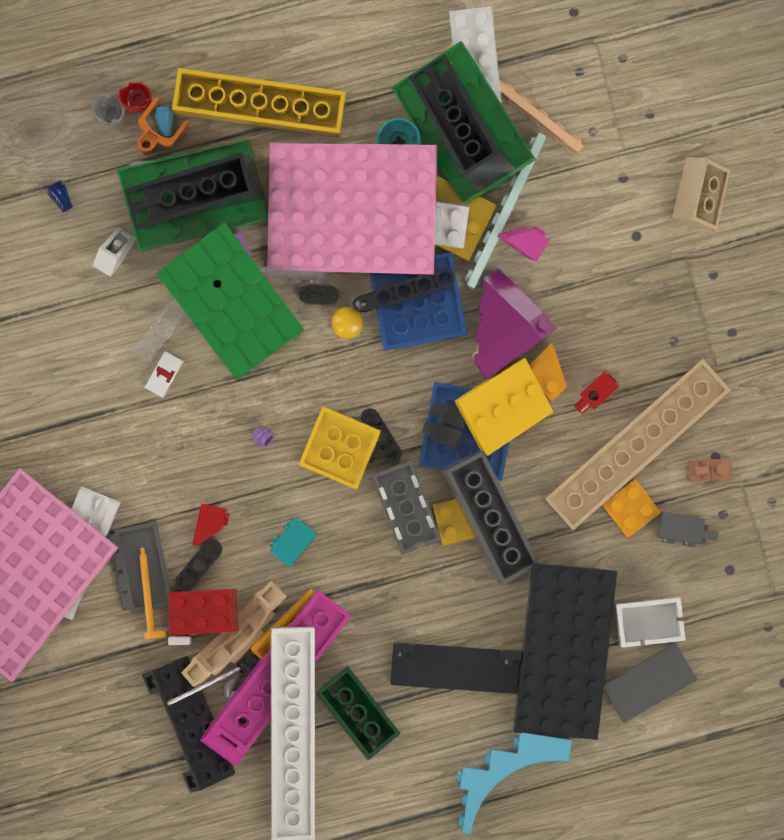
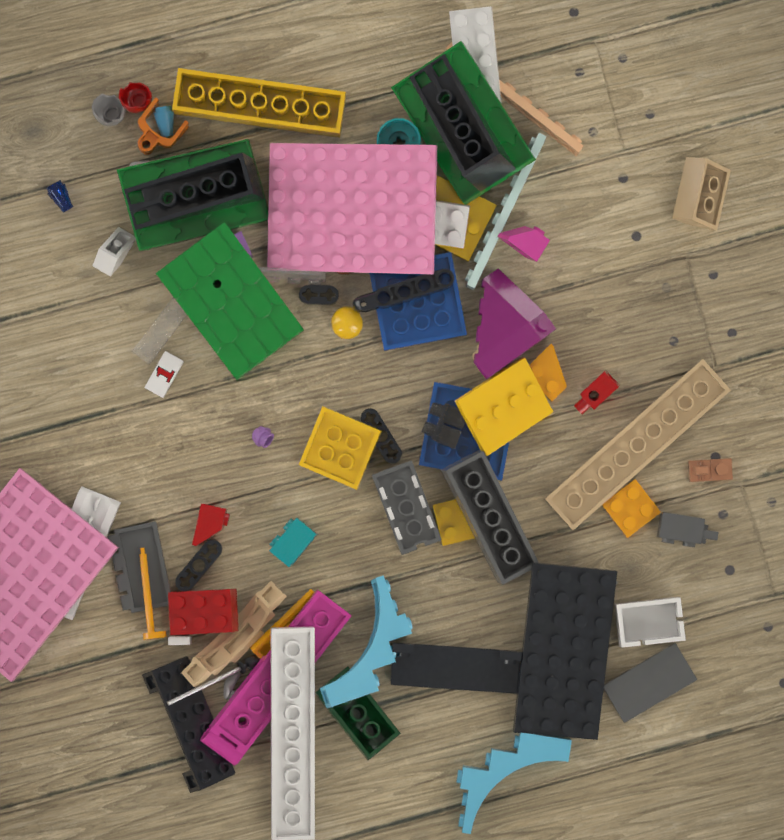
(378, 653): none -> medium azure arch

